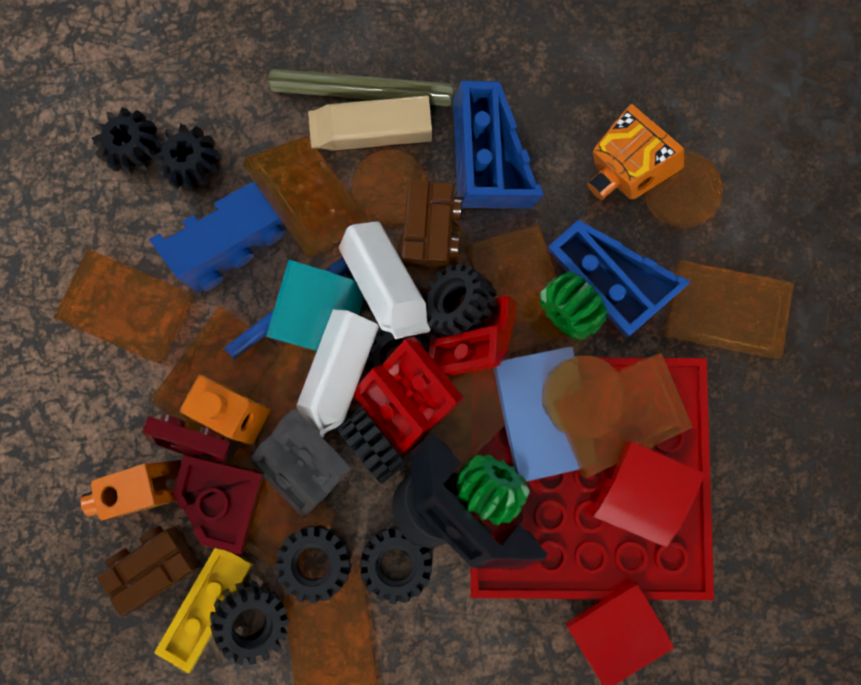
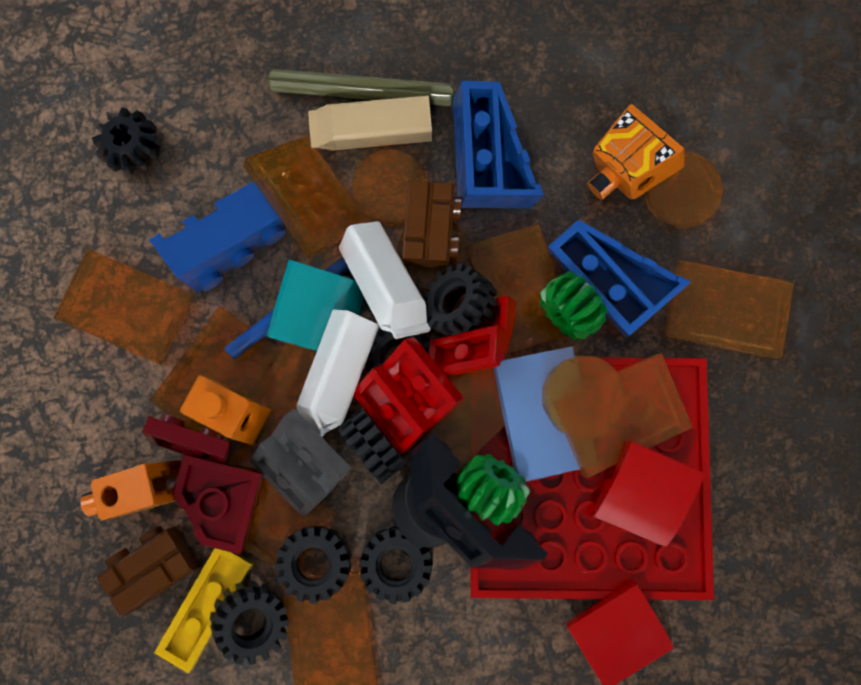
(196, 164): black gear -> none

